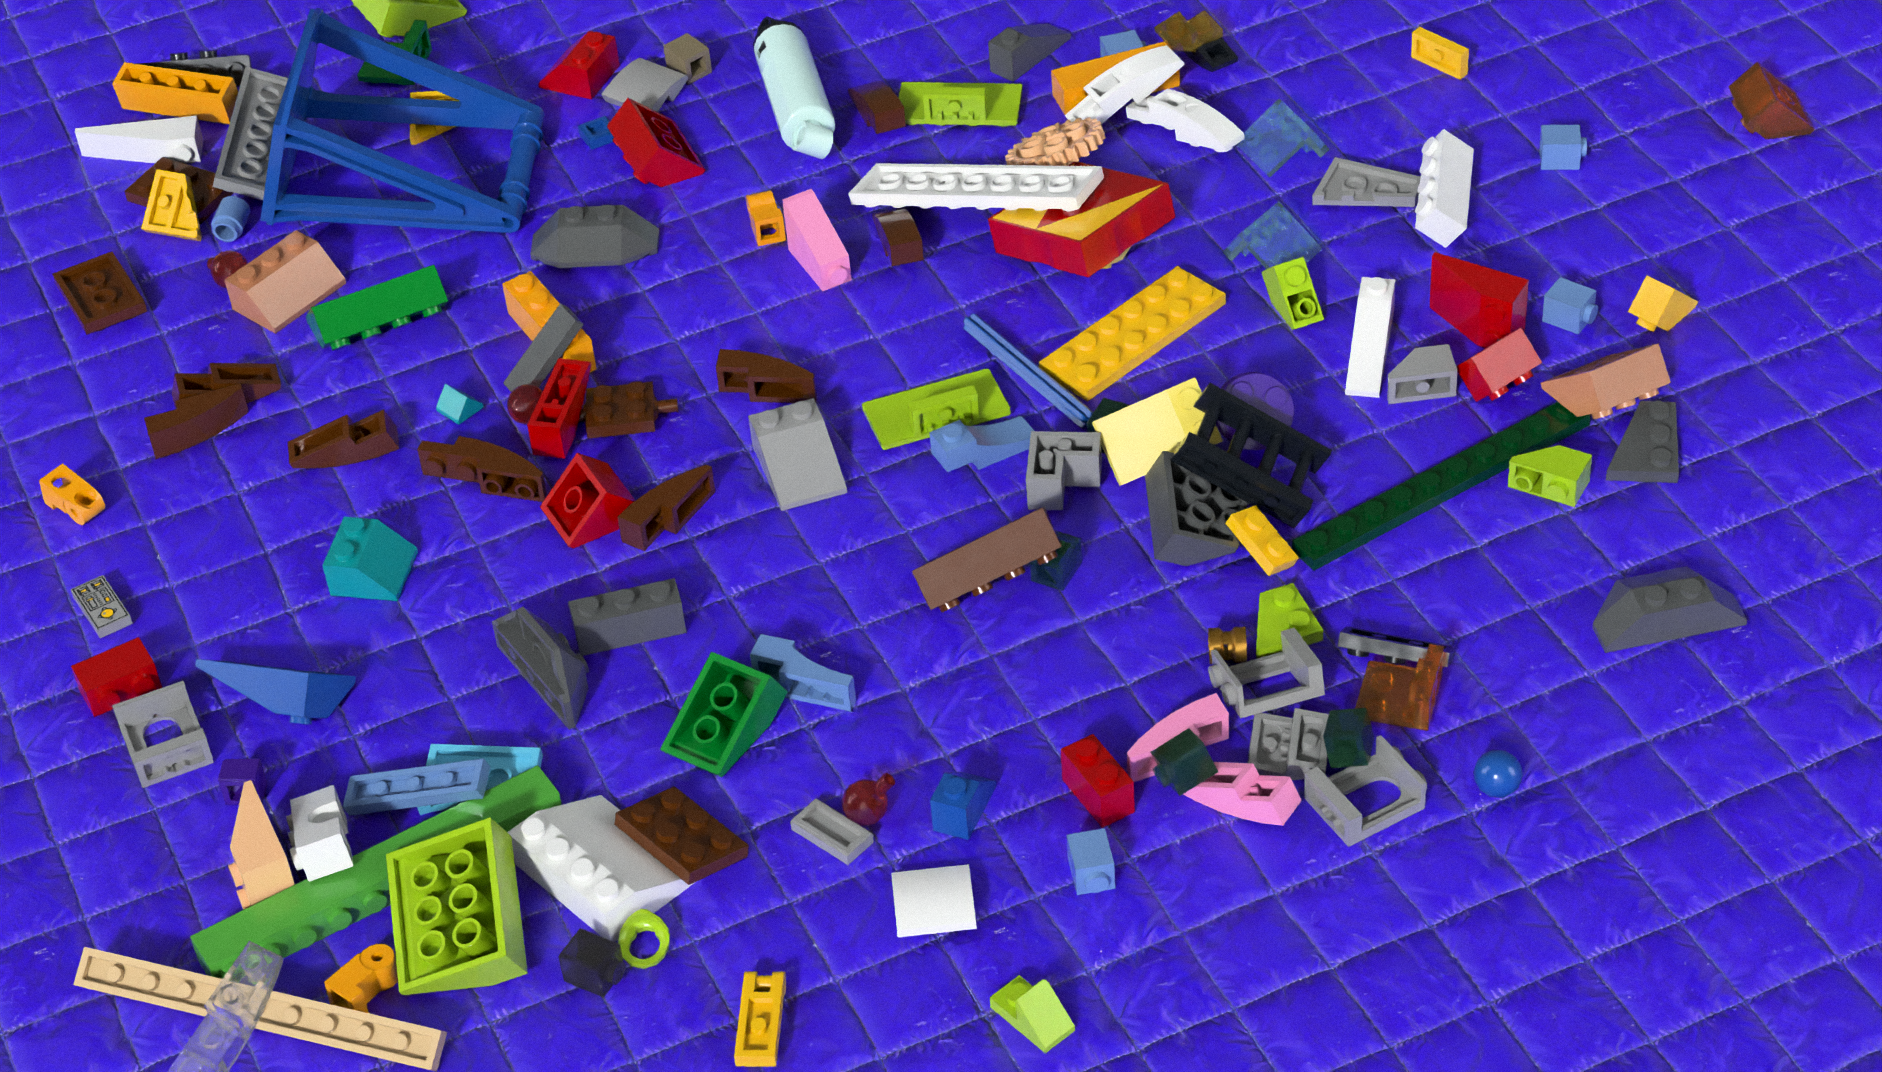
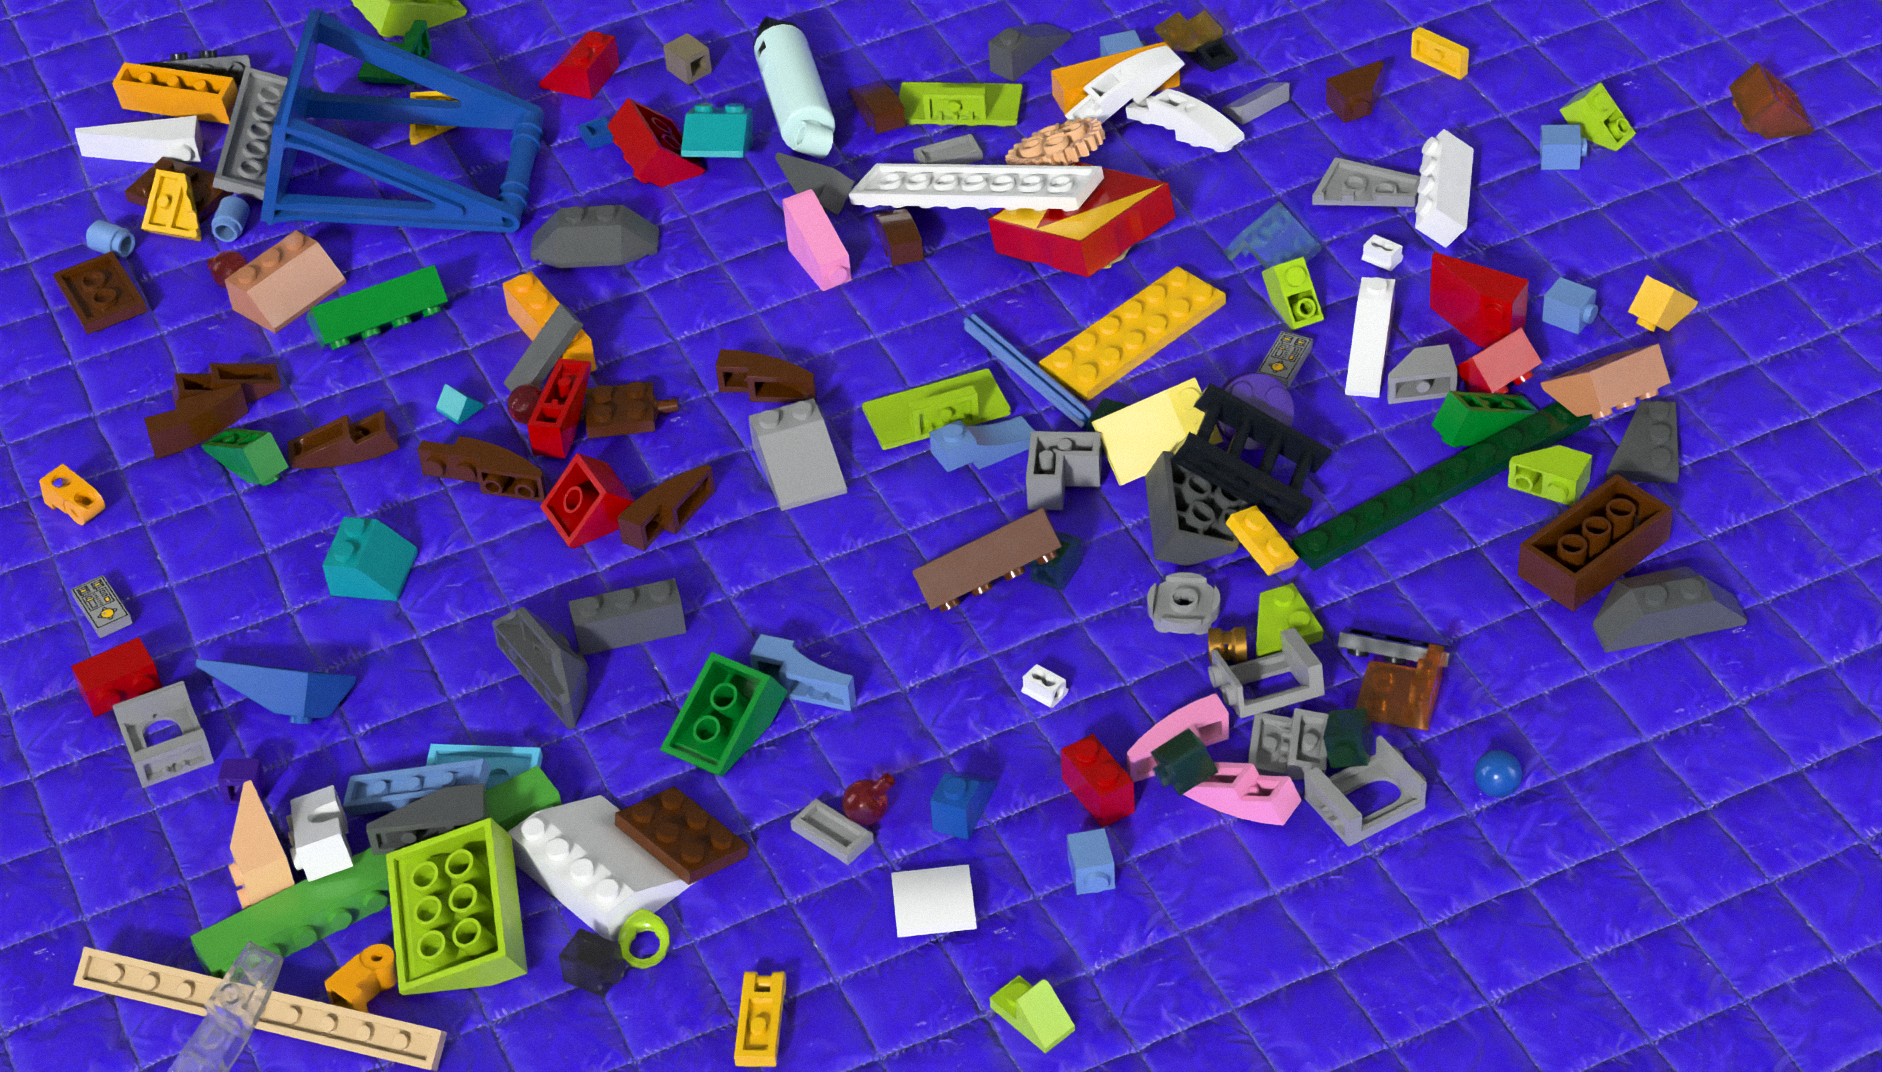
(110, 237): none -> medium blue brick
(248, 454): none -> green slope
(429, 817): none -> dark grey slope
(645, 84): light grey slope -> none
(717, 131): none -> teal slope
(765, 214): light orange leg -> none
(826, 182): none -> dark grey slope
(952, 151): none -> light grey tile
(1043, 686): none -> white piece
(1170, 616): none -> light grey plate
(1258, 102): none -> light grey slope
(1278, 137): clear light blue bracket -> none
(1286, 357): none -> tile
(1355, 91): none -> reddish brown slope
(1382, 253): none -> white piece
(1474, 416): none -> green slope
(1594, 542): none -> reddish brown brick
(1598, 118): none -> lime slope

